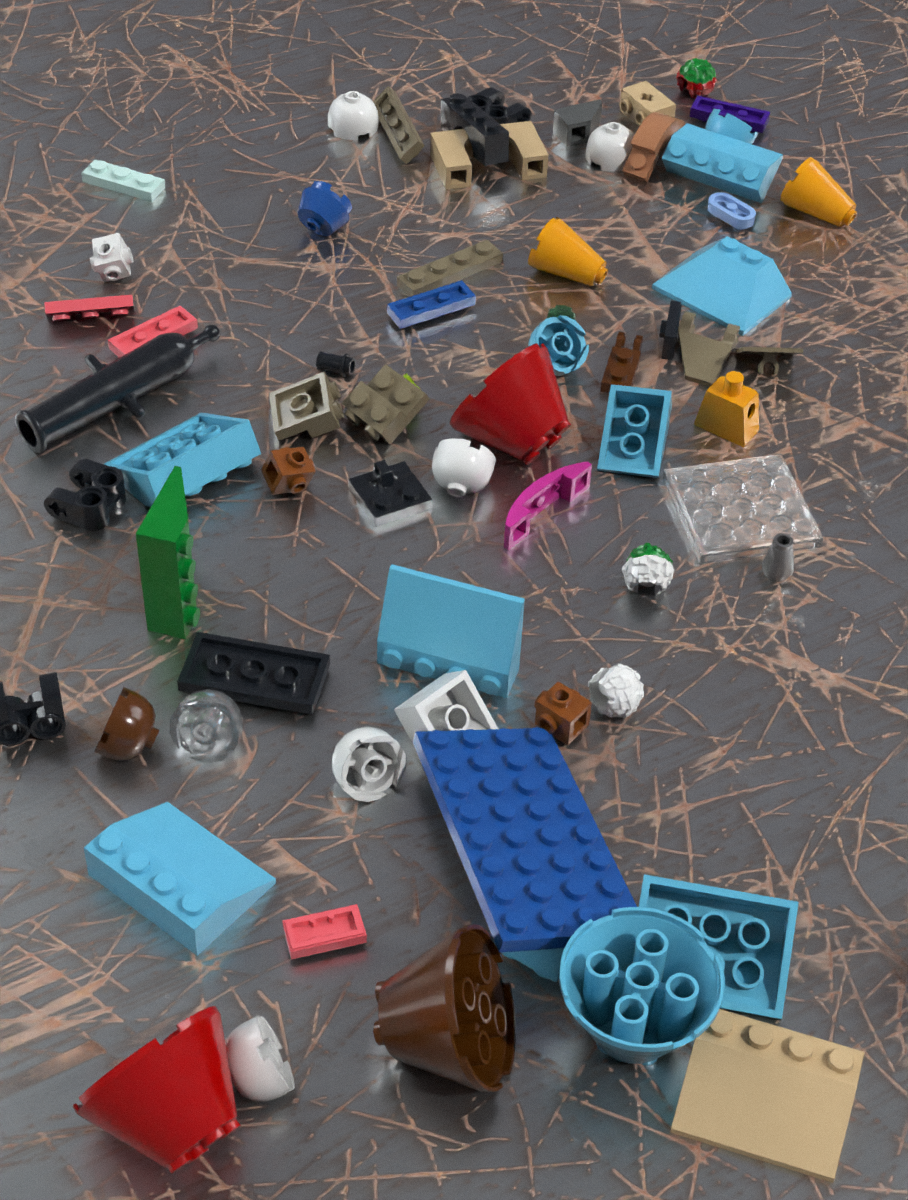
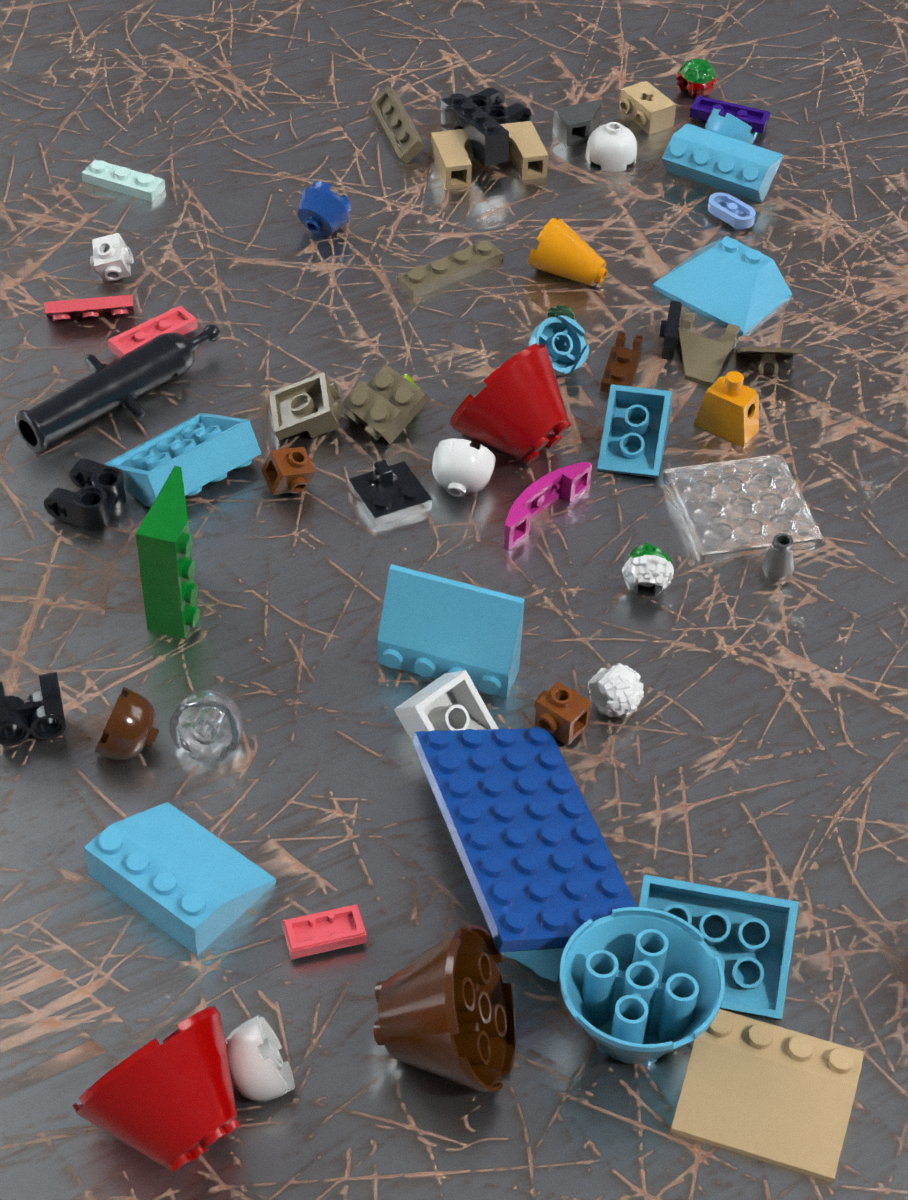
(255, 672): black plate -> none
(336, 363): black pin -> none
(353, 116): white cylinder -> none
(368, 763): white cylinder -> none
(431, 304): blue plate -> none
(648, 144): nougat arch -> none
(818, 195): light orange cone -> none

